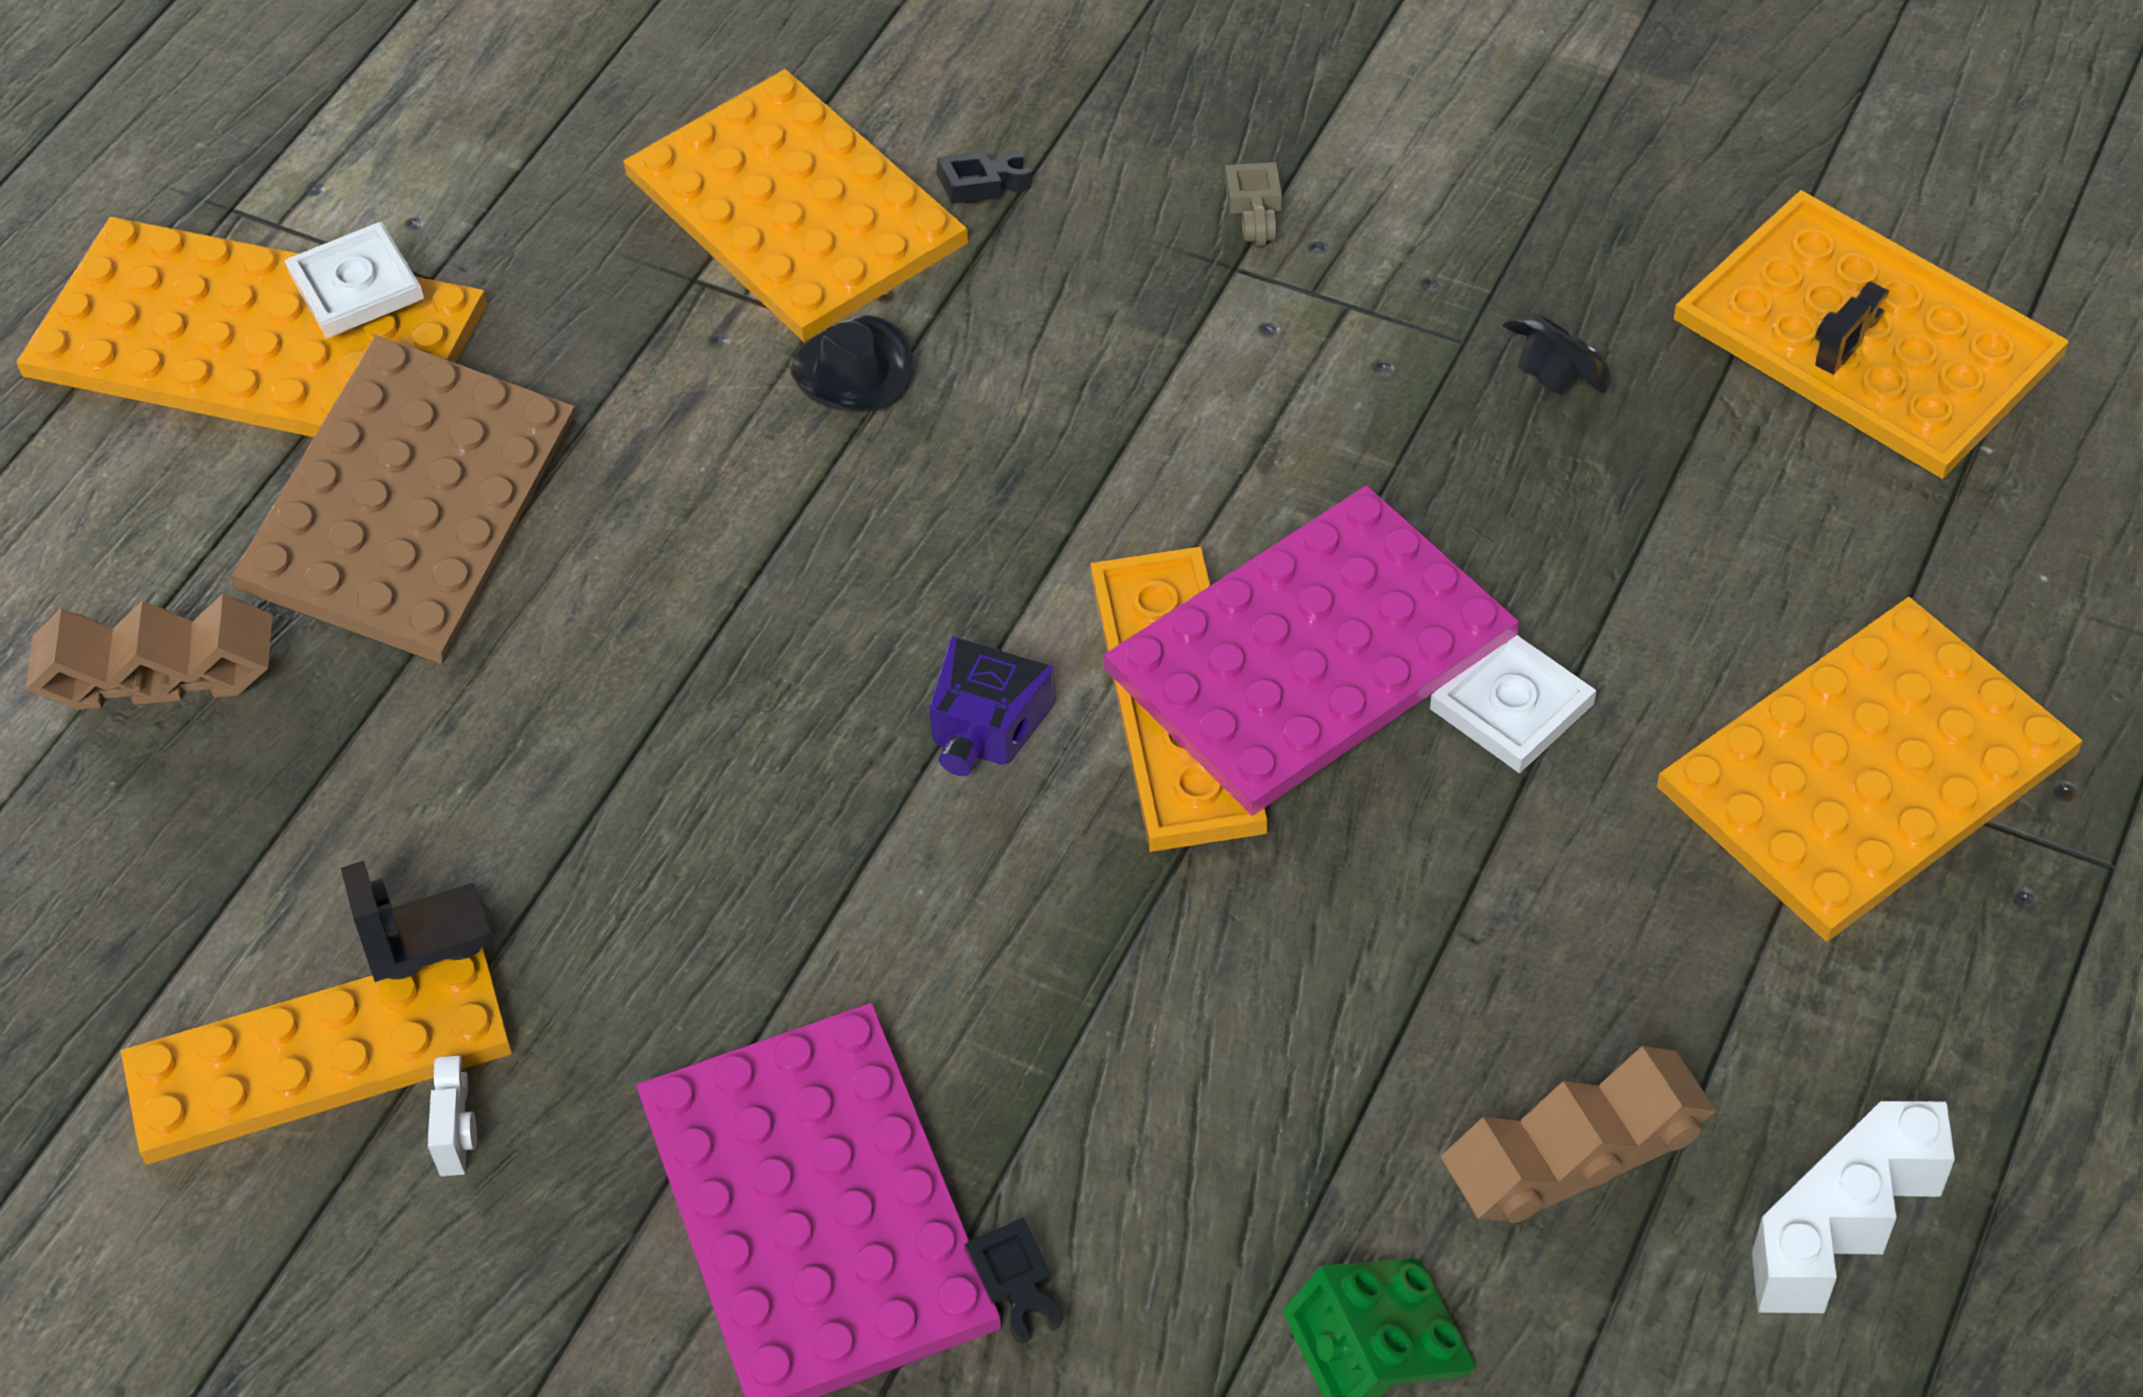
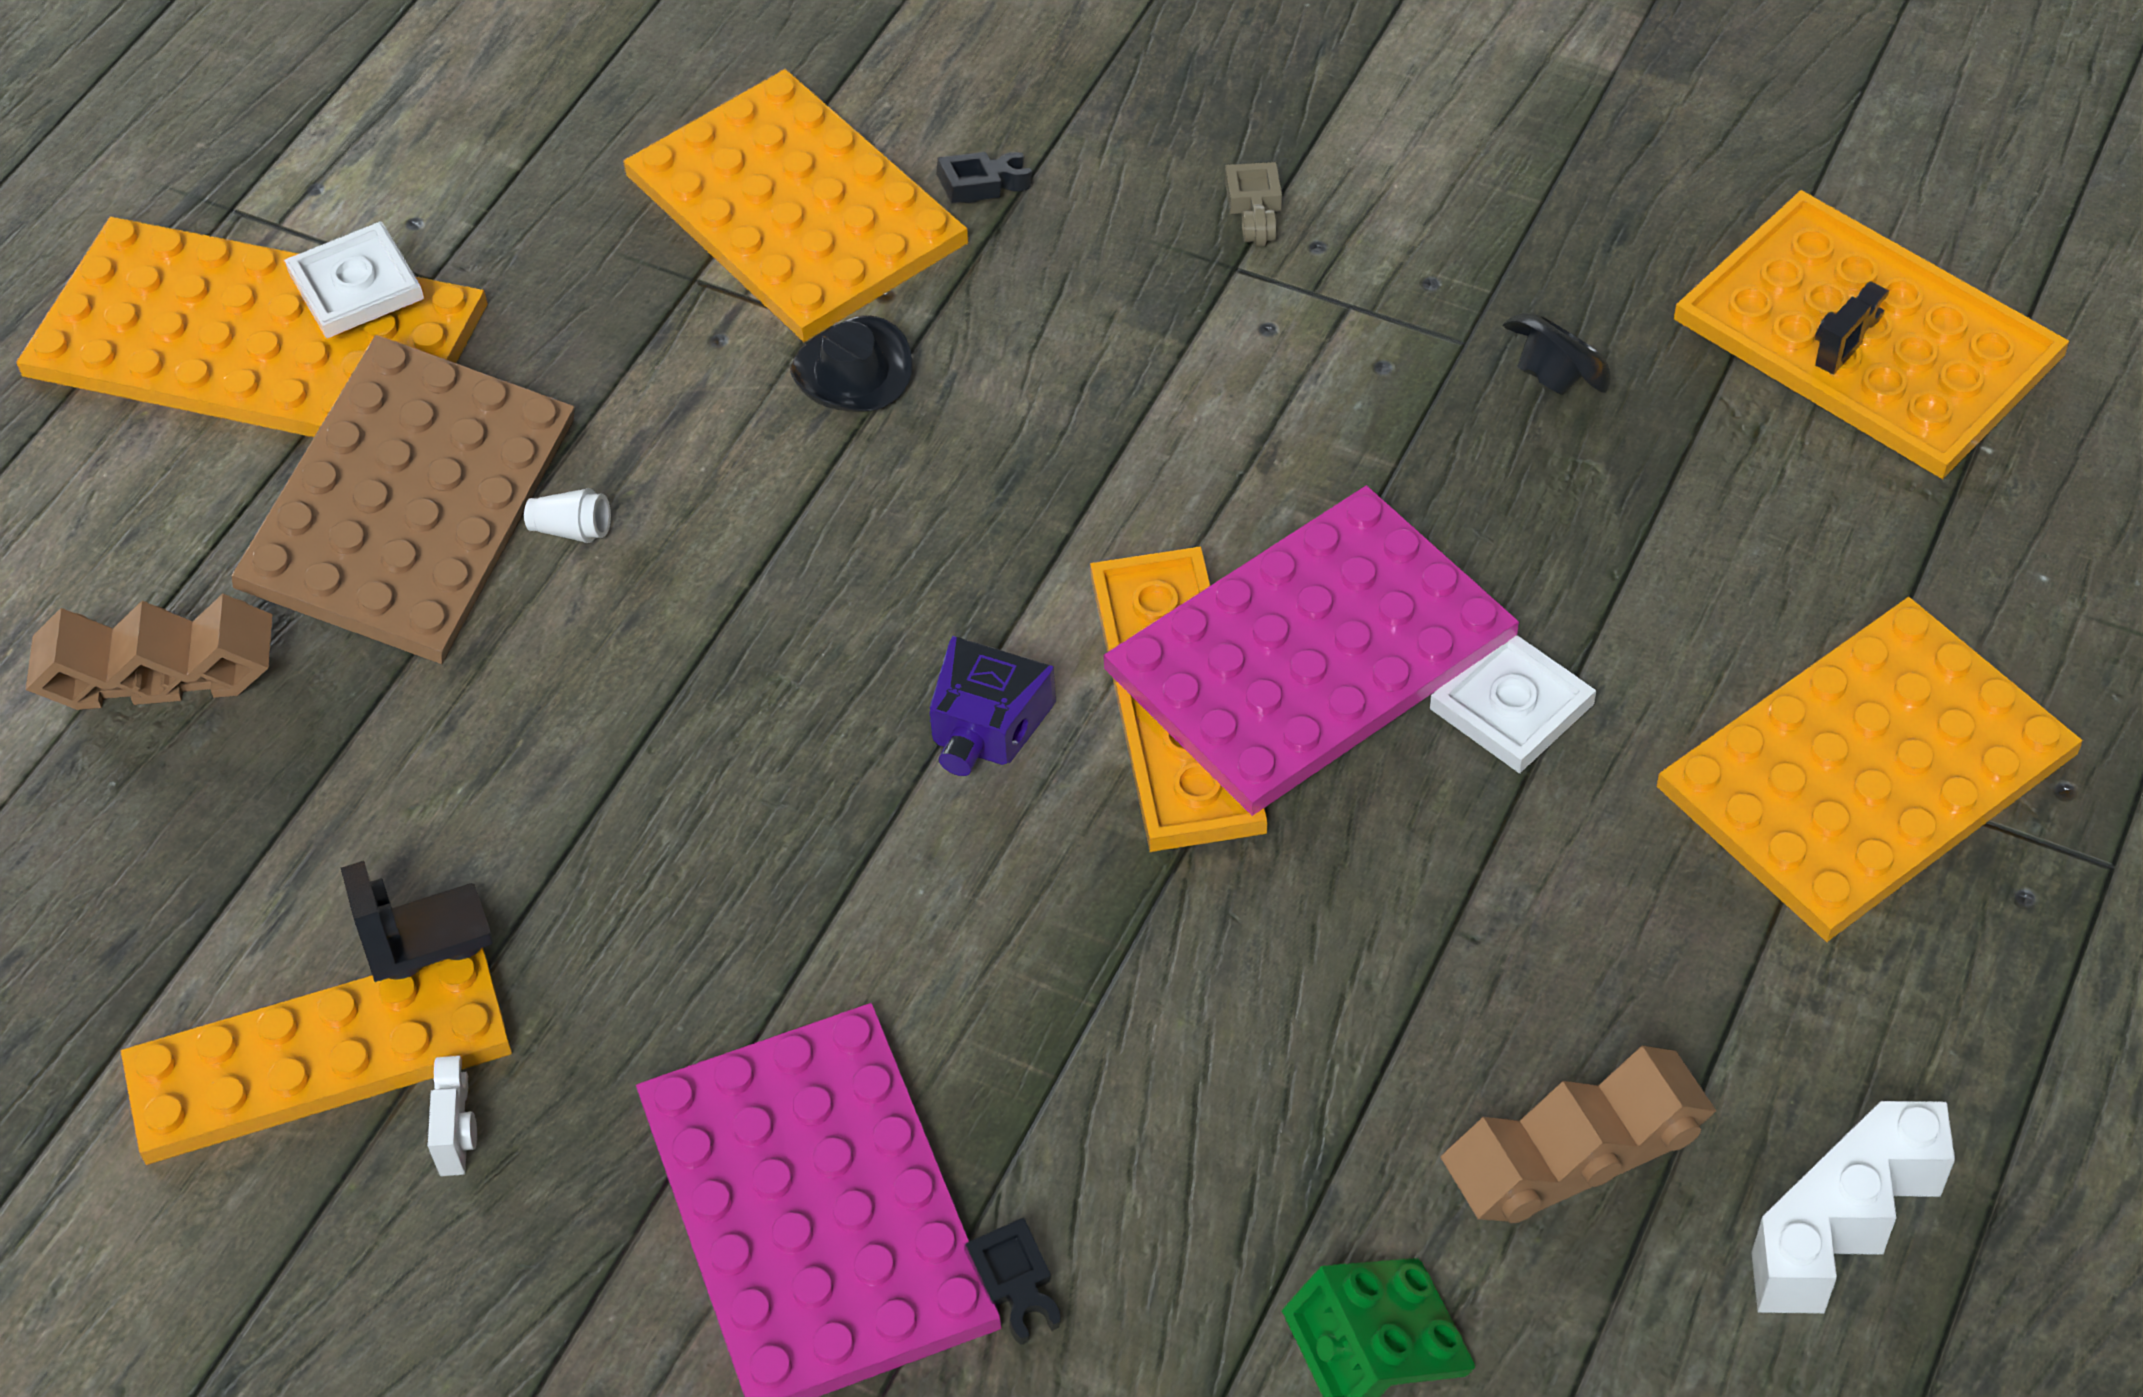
(570, 515): none -> white cone

